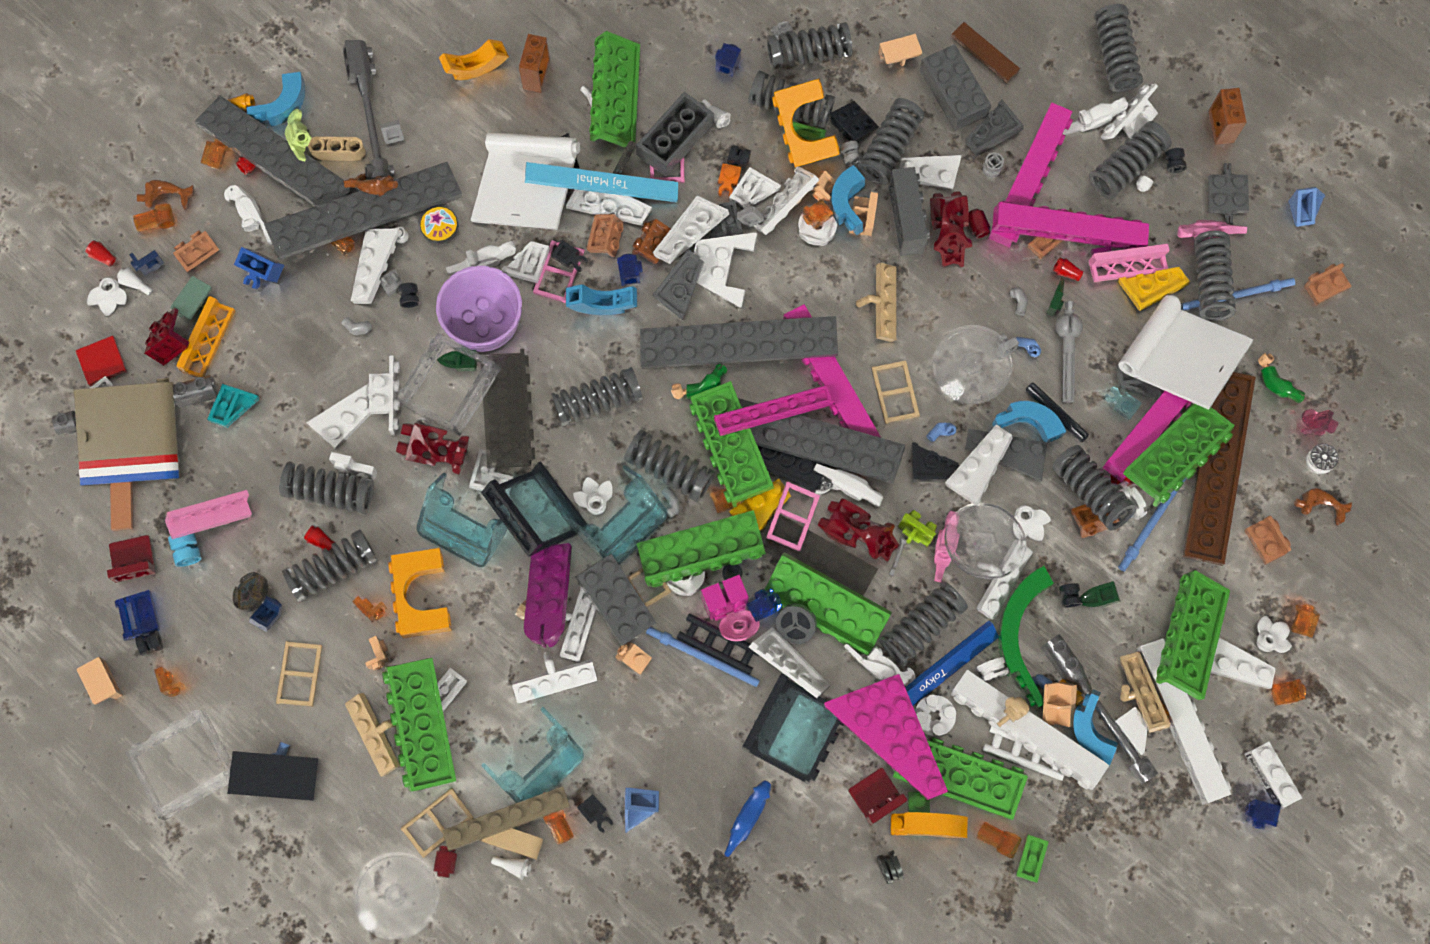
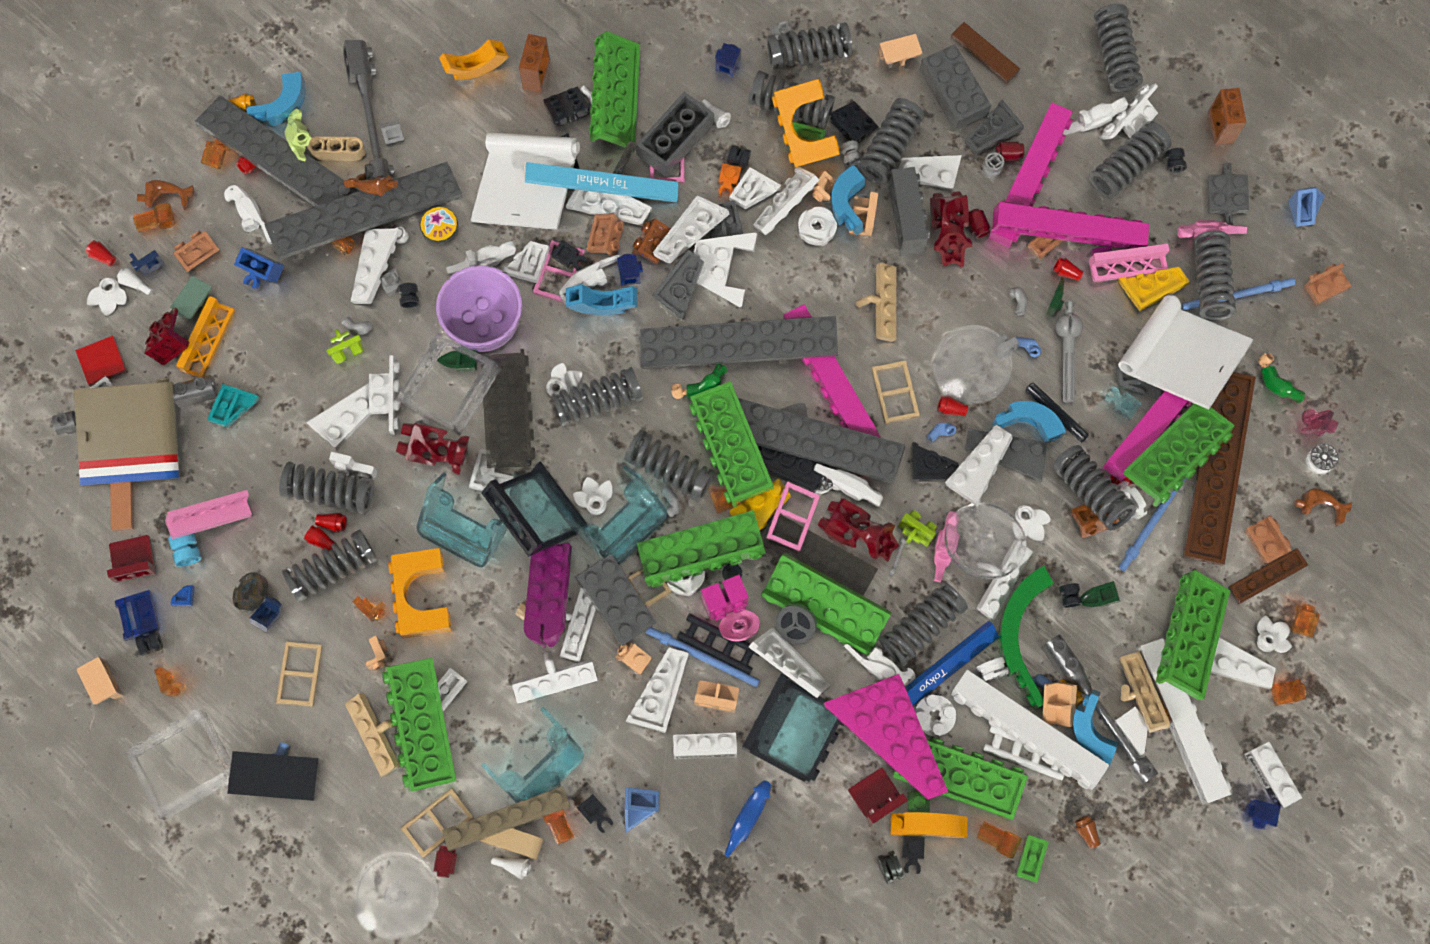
(183, 597): none -> blue tile
(333, 521): none -> red cone
(336, 351): none -> lime hips
(563, 378): none -> white plate
(565, 105): none -> black hinge
(588, 276): none -> white animal
(658, 698): none -> white wing
(705, 745): none -> white brick
(716, 696): none -> light nougat panel
(750, 215): light grey tile -> none
(764, 604): clear blue brick -> none
(773, 410): dark pink tile -> none
(817, 214): clear orange bracket -> none
(913, 850): none -> black plate
(950, 406): none -> red cone
(1011, 150): none -> dark red brick
(1015, 709): tan piece -> none
(1087, 829): none -> dark orange cone
(1144, 183): white hinge -> none
(1267, 576): none -> reddish brown tile

